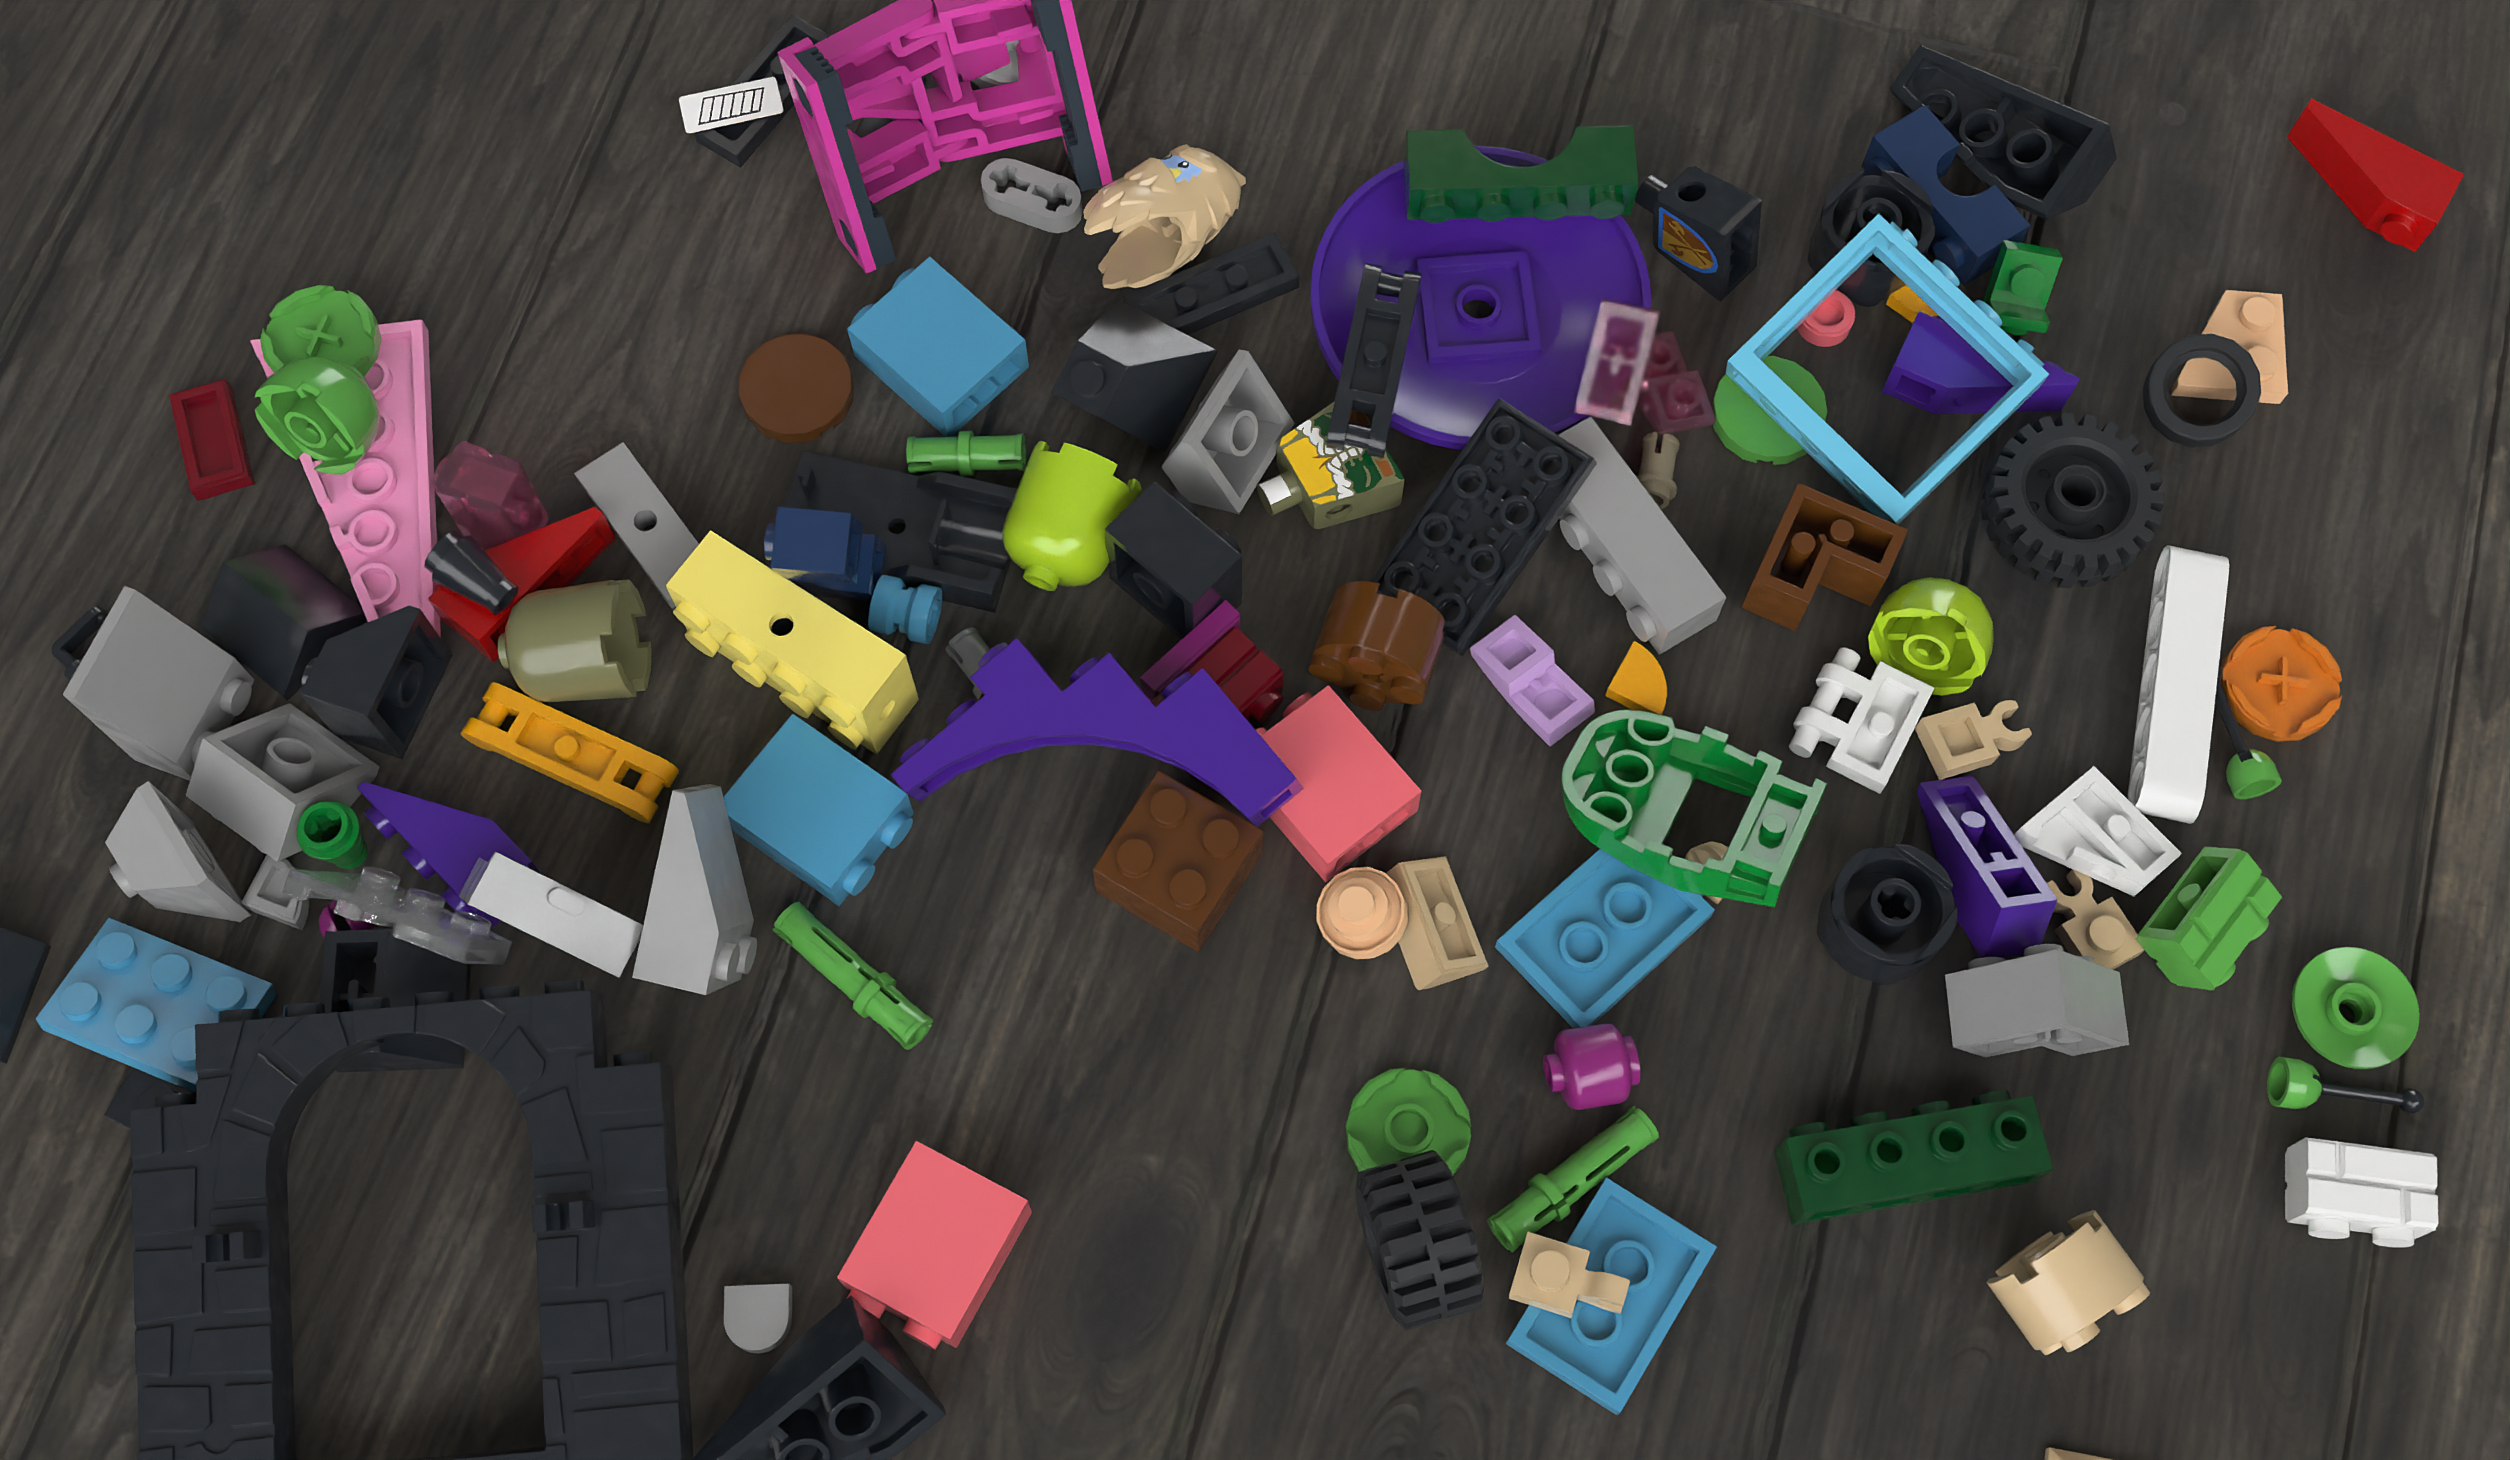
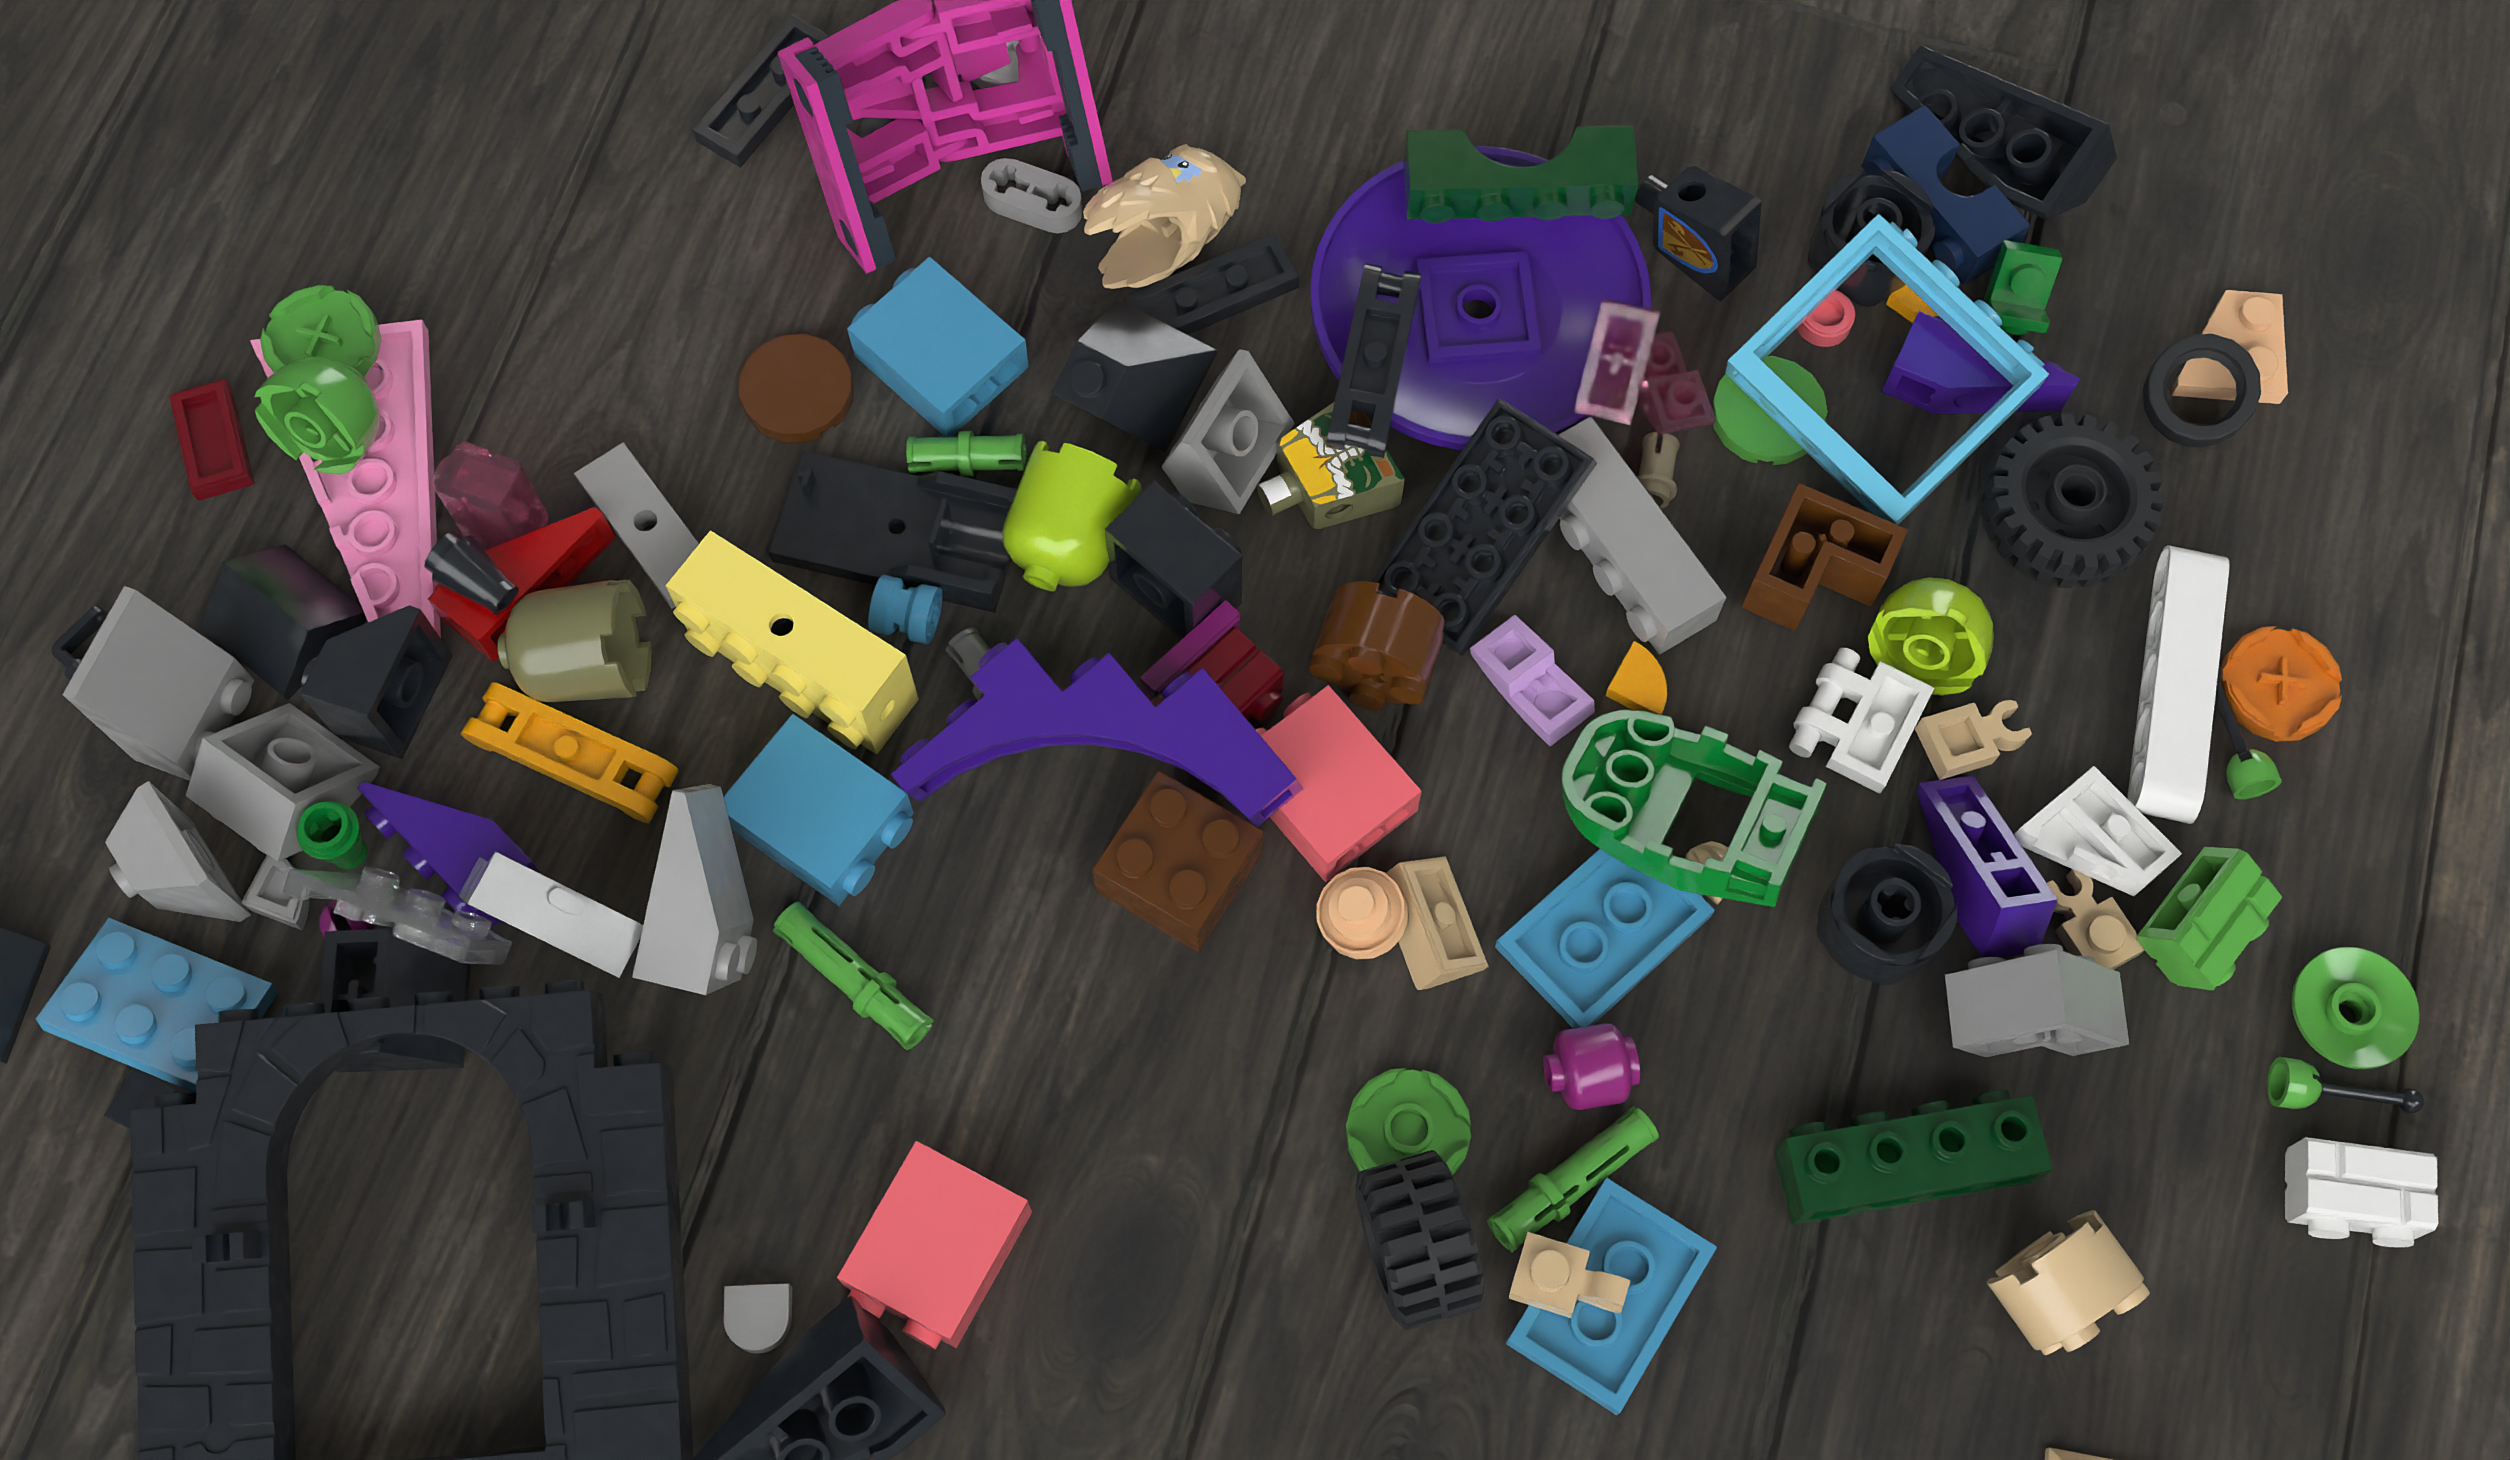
(730, 105): white sticker -> none
(825, 553): dark blue arch -> none
(2375, 176): red slope -> none

